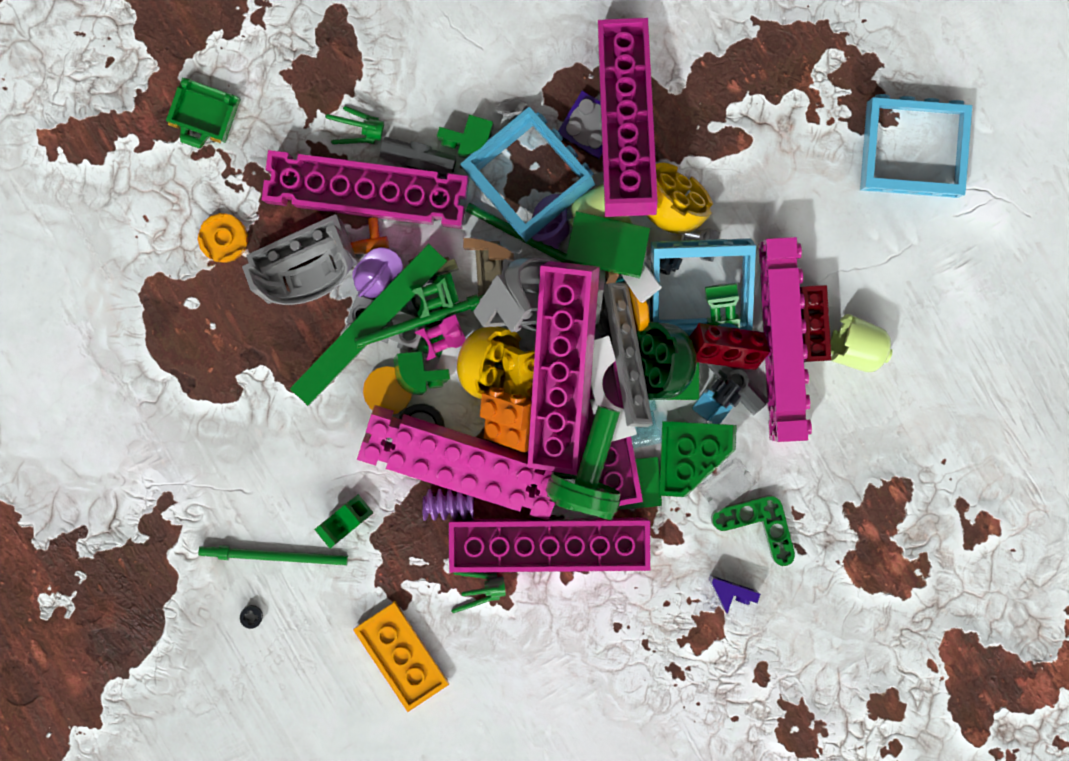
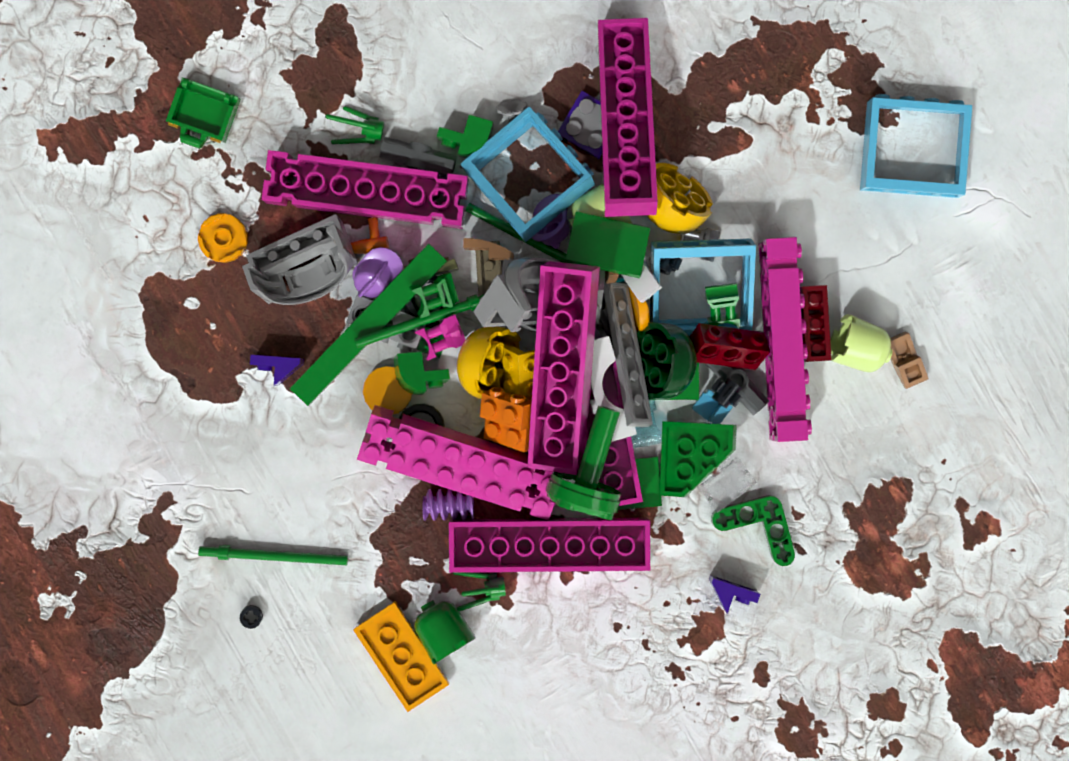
(283, 366): none -> dark purple slope
(343, 521): green brick -> none
(442, 629): none -> green cylinder
(906, 361): none -> medium nougat slope

